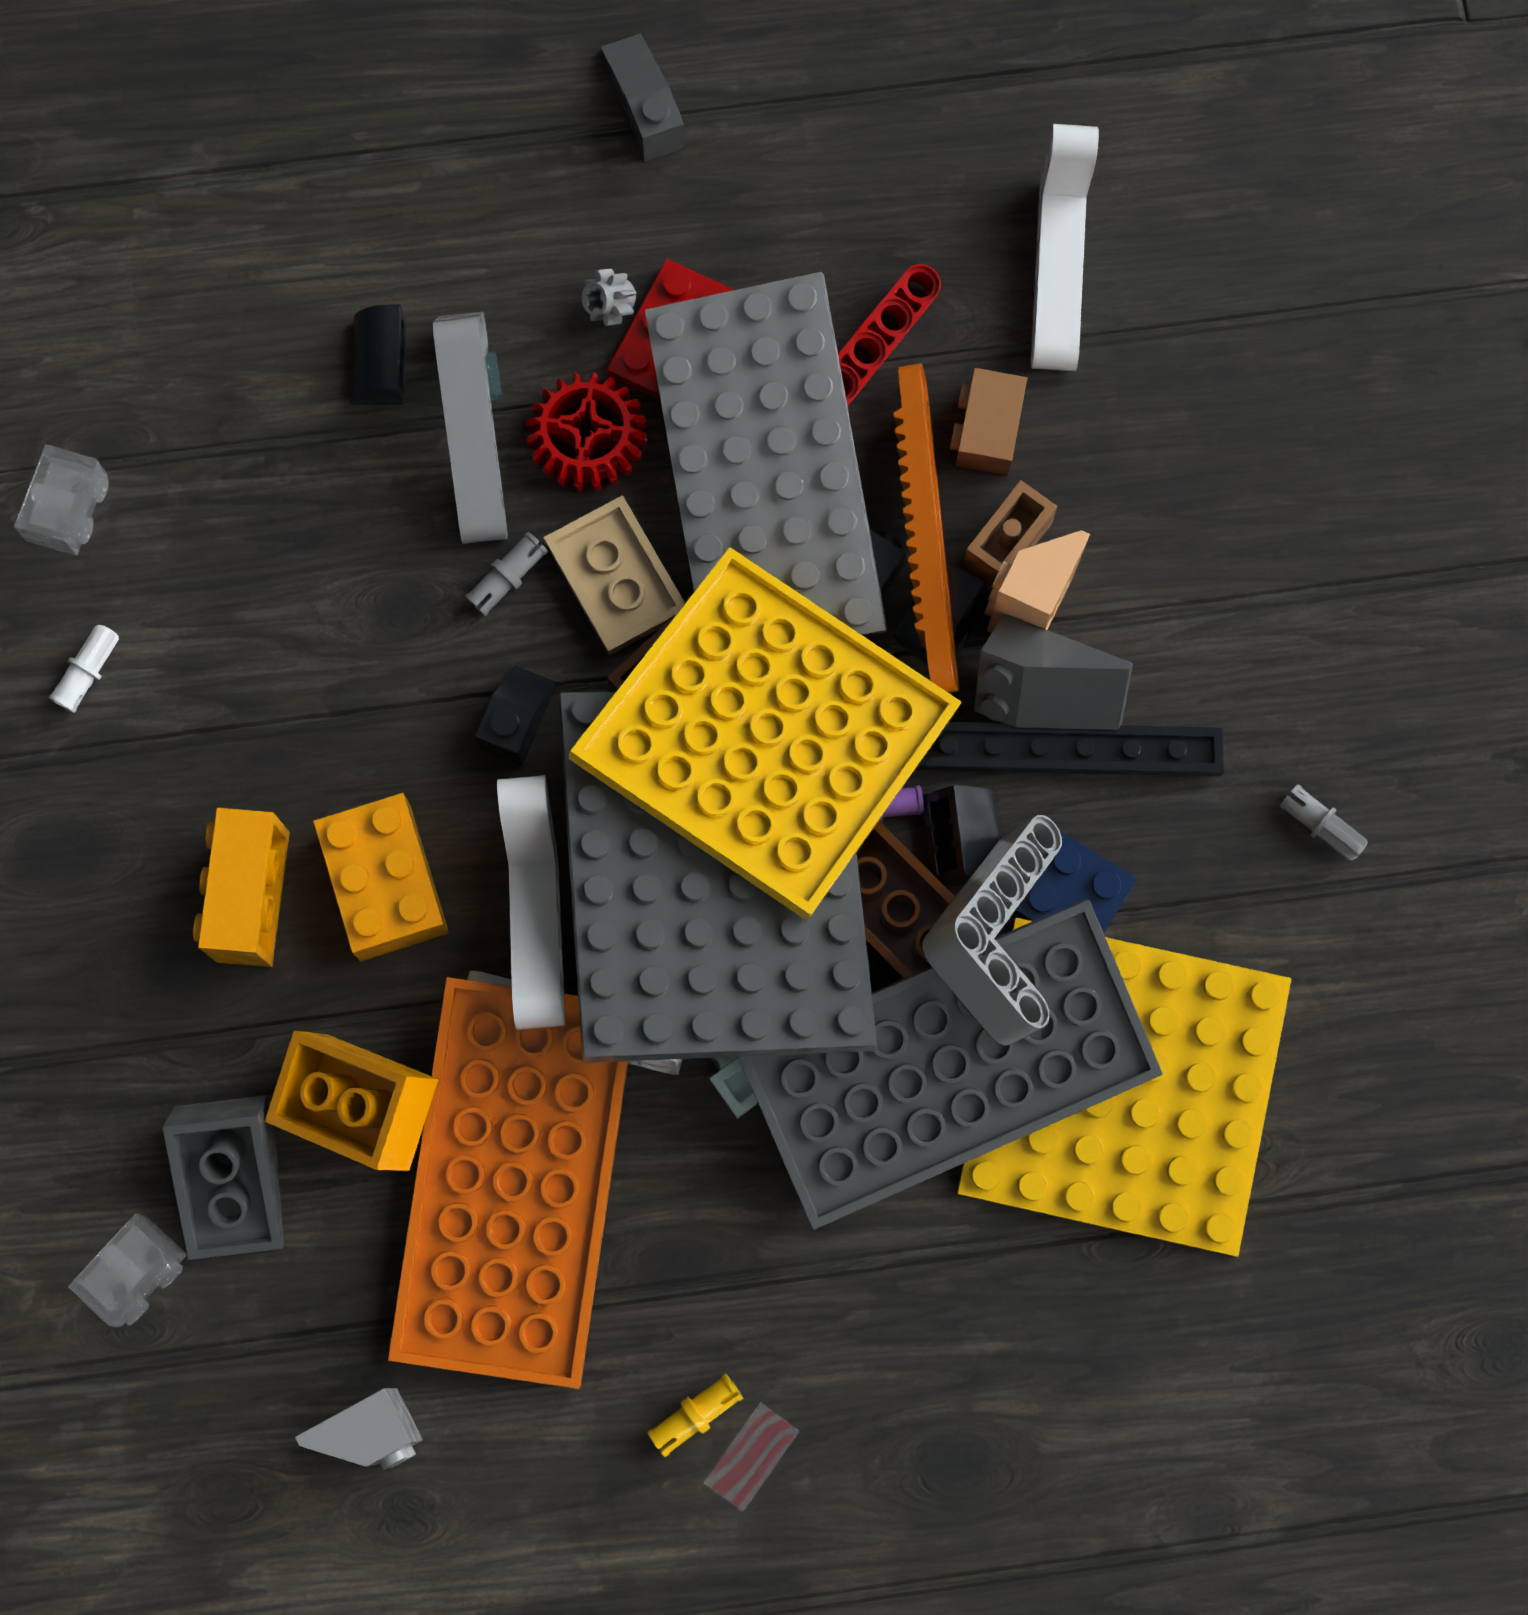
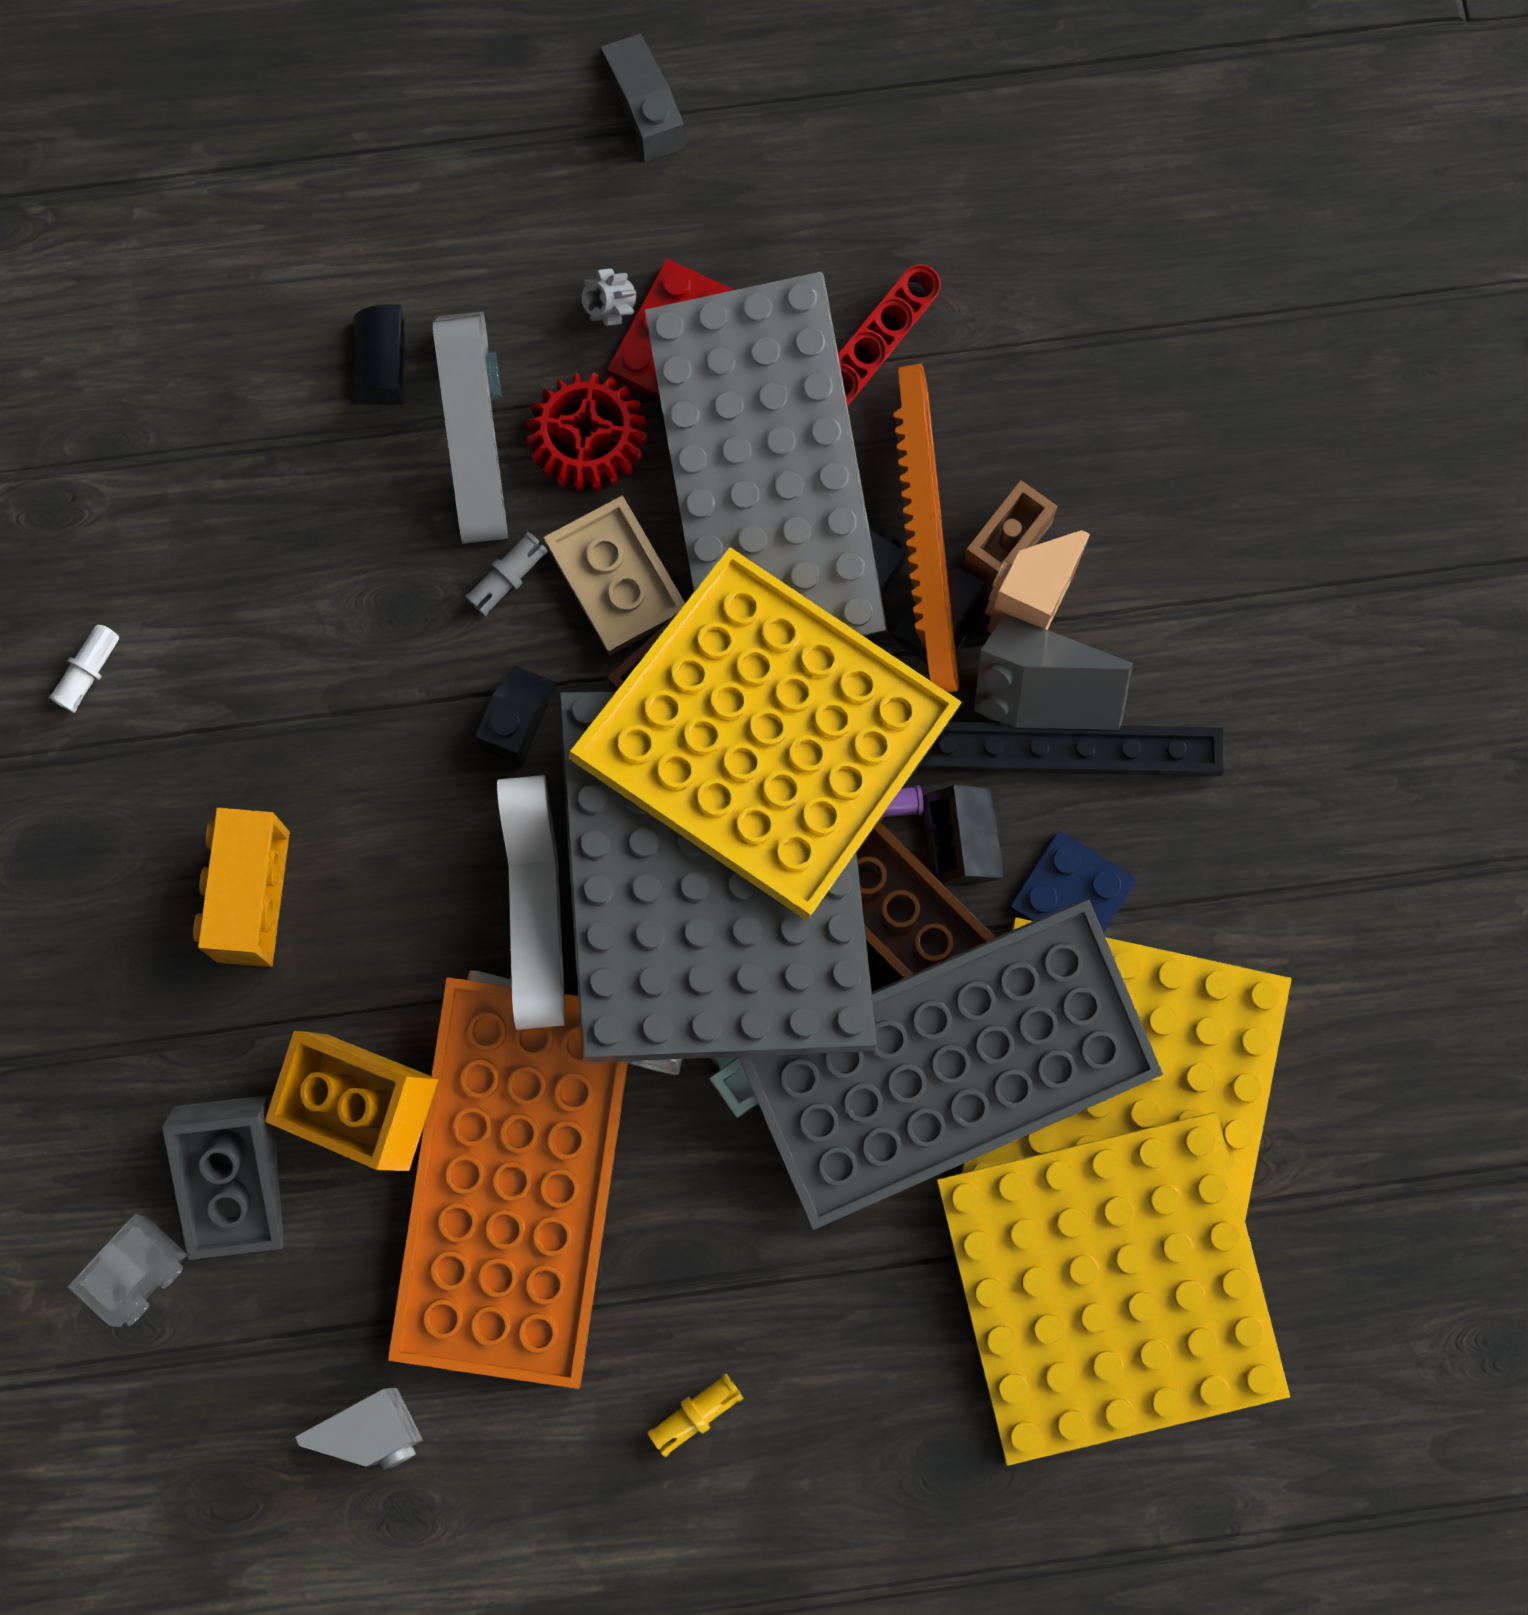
(62, 500): clear brick -> none
(381, 877): light orange brick -> none
(751, 1457): clear tile -> none
(963, 940): light grey beam -> none
(990, 421): medium nougat brick -> none
(1060, 246): white beam -> none
(1112, 1288): none -> yellow plate
(1324, 823): light grey axle -> none

